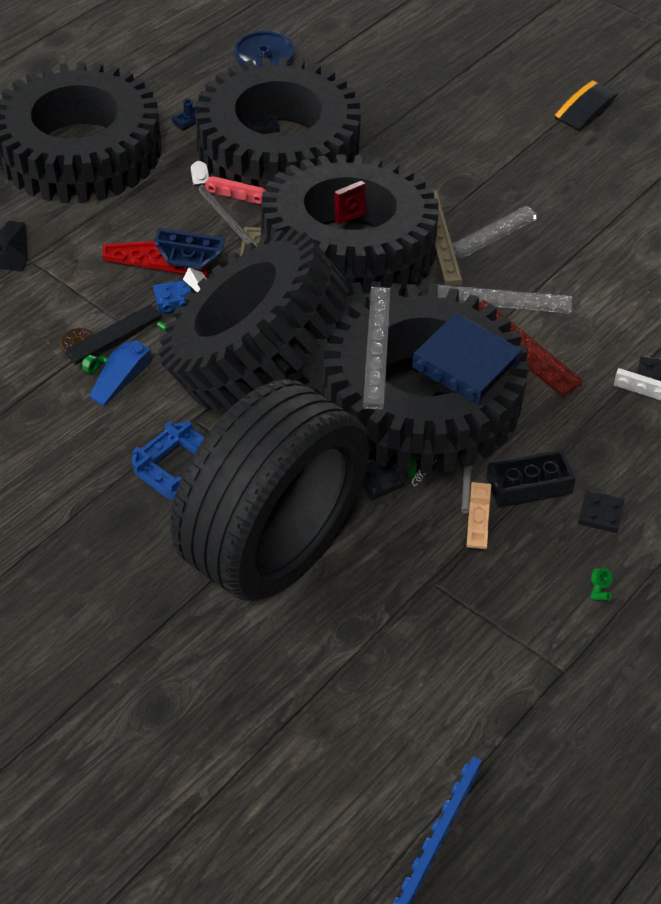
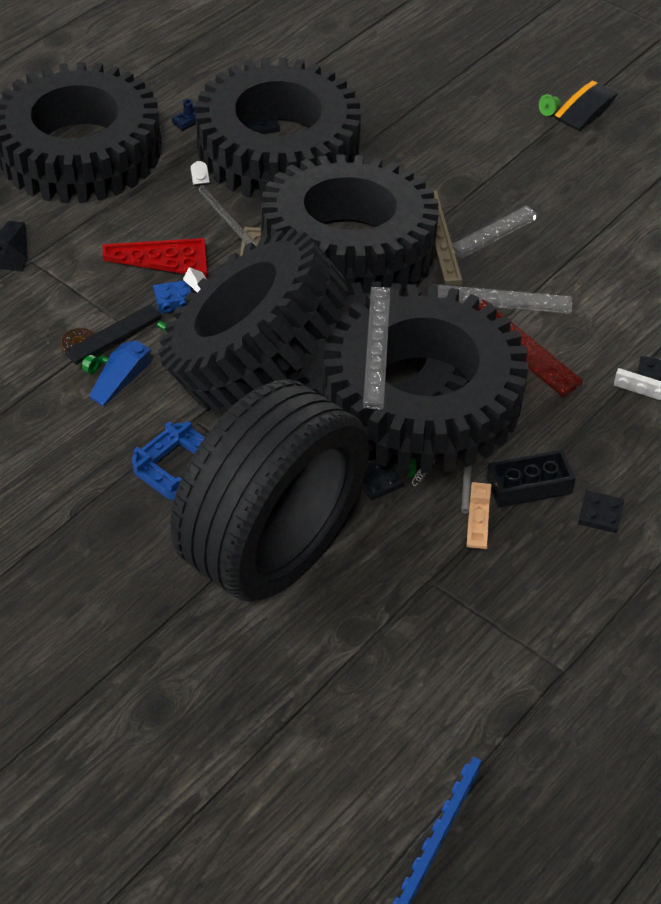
(188, 248): dark blue wedge -> none
(234, 189): coral plate -> none
(263, 45): dark blue dish -> none
(350, 202): dark red plate -> none
(465, 357): dark blue panel -> none
(549, 104): none -> bright green piece
(601, 579): green plate -> none

